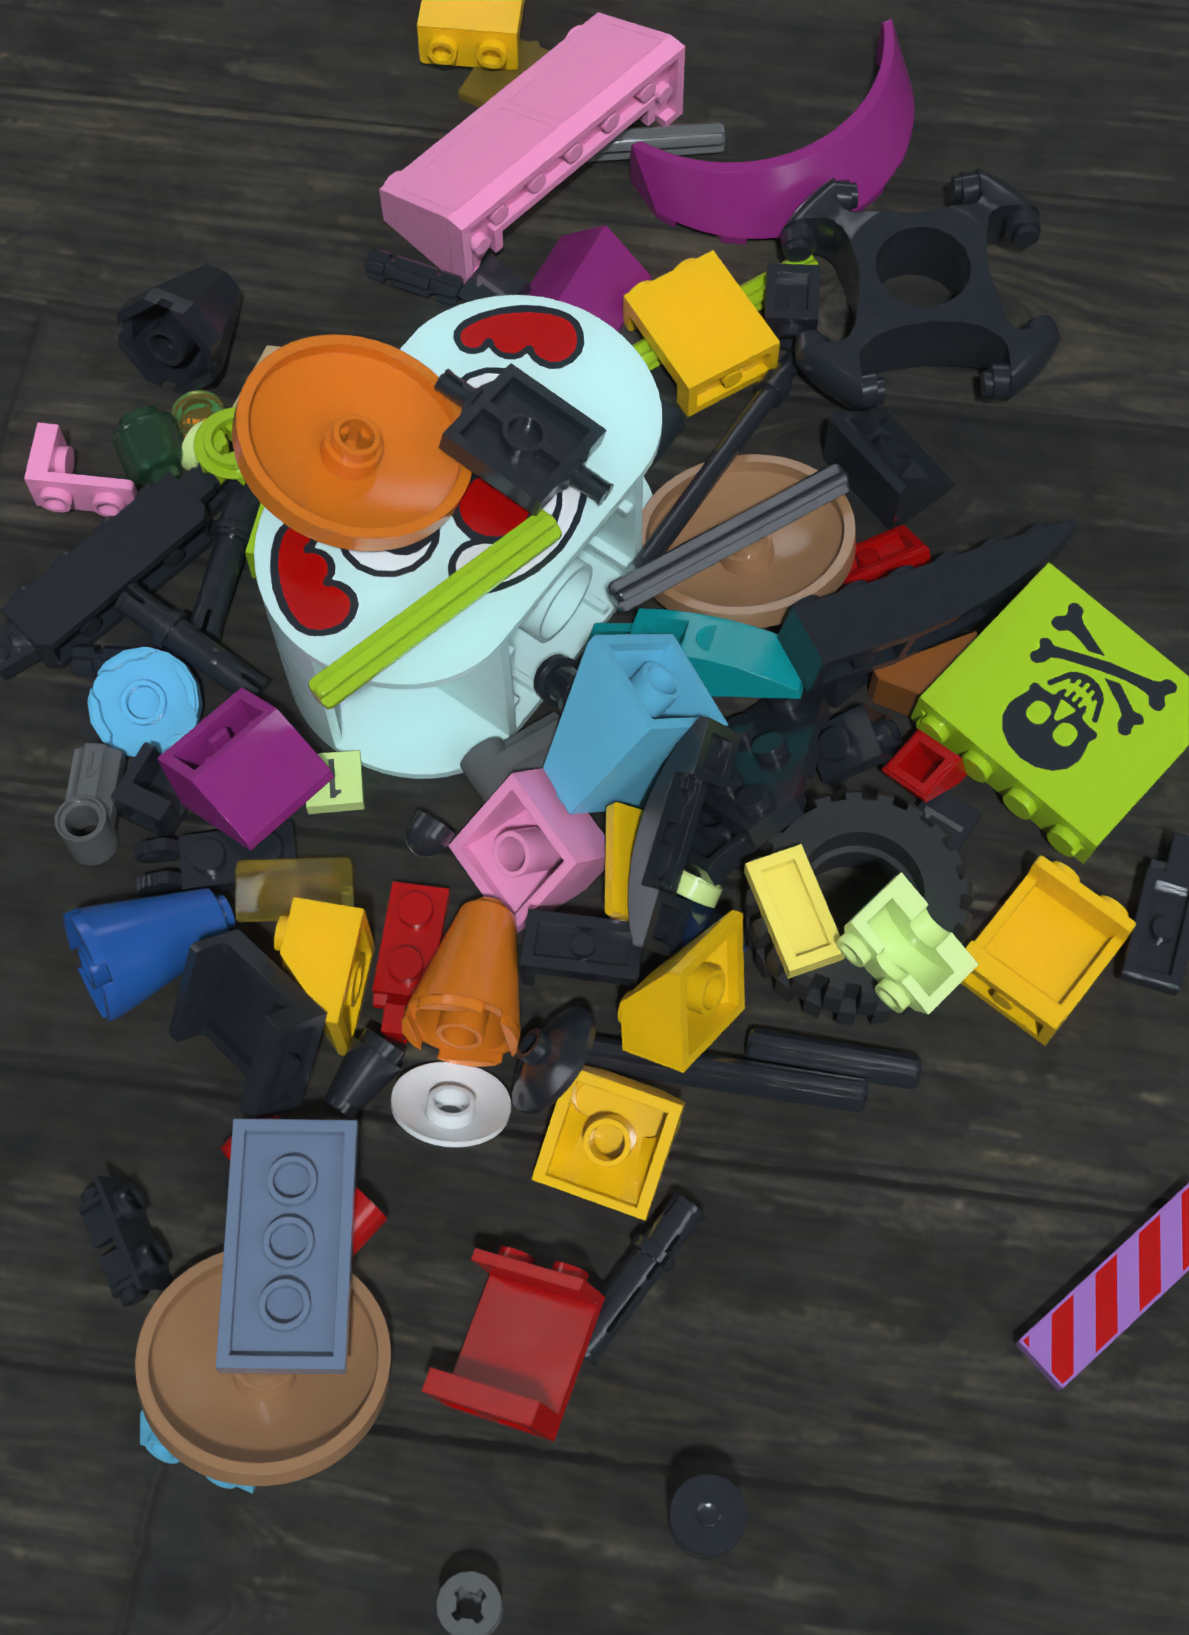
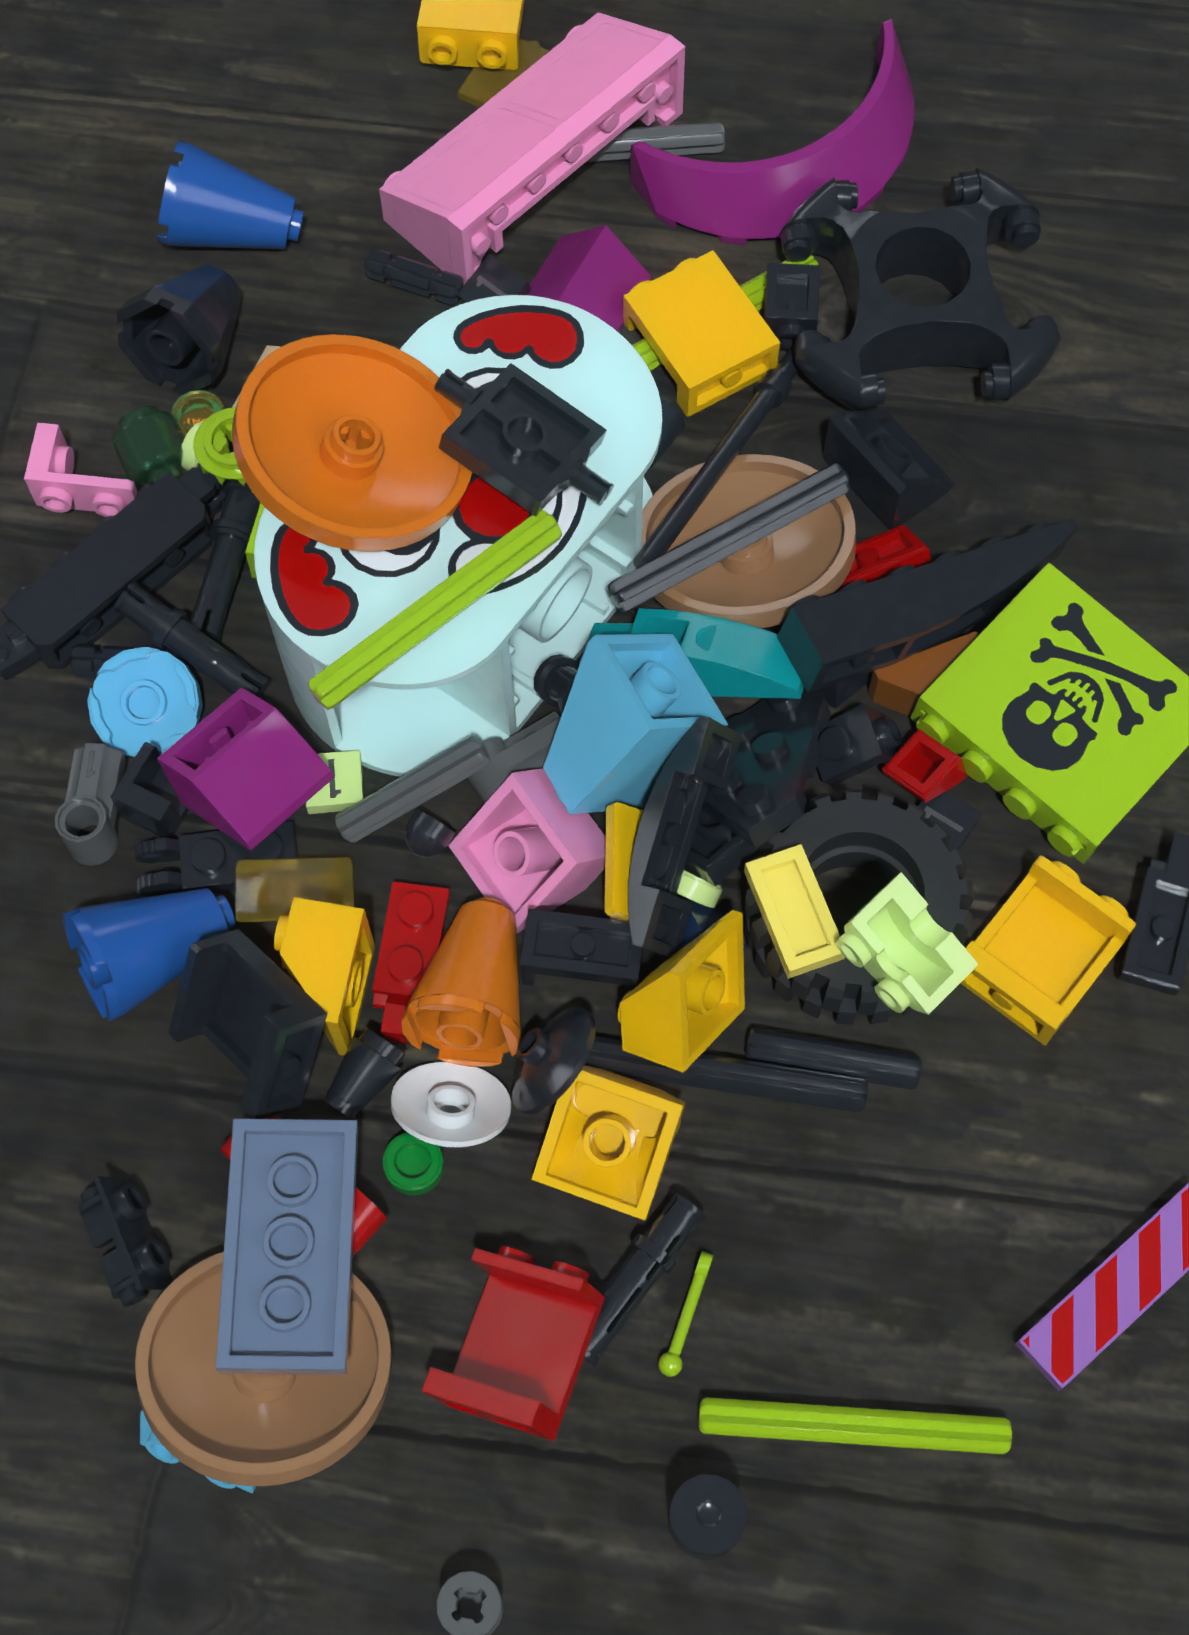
(223, 206): none -> blue cone
(412, 789): none -> dark grey axle
(412, 1165): none -> green tile
(671, 1363): none -> lime hinge
(855, 1425): none -> lime axle

